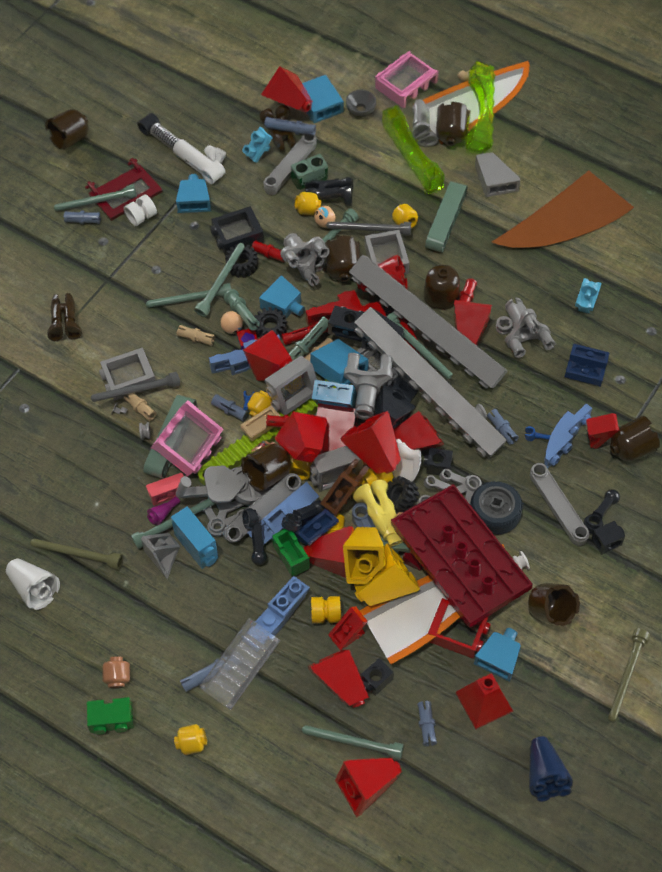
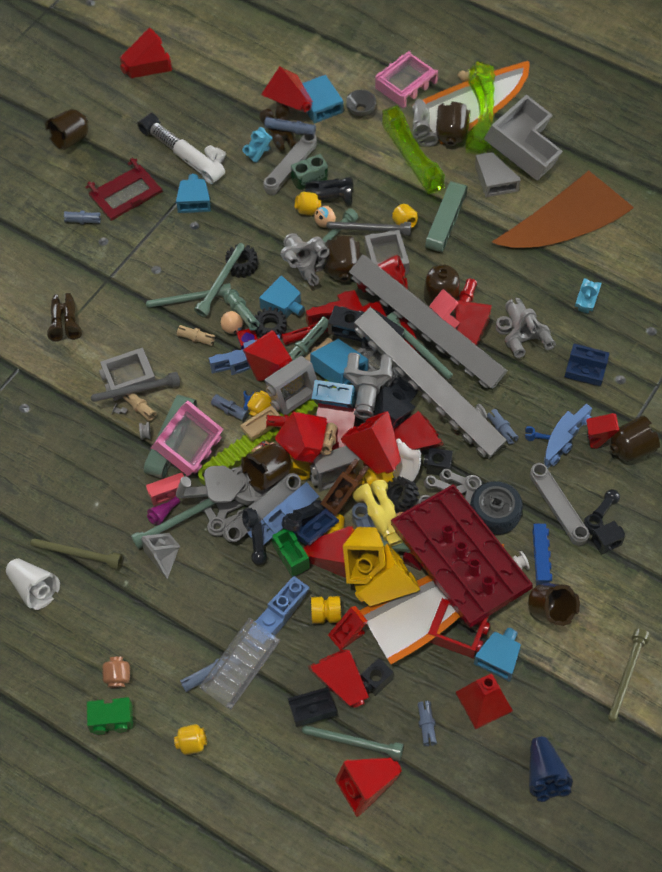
(128, 192): sand green piece -> none
(140, 210): white wheel -> none
(145, 56): none -> red slope
(194, 537): dark azure brick -> none
(236, 228): black window -> none
(267, 250): red pin -> none
(312, 707): none -> black plate
(329, 438): none -> tan pin
(443, 306): none -> coral panel
(520, 140): none -> light grey piece
(541, 554): none -> blue piece

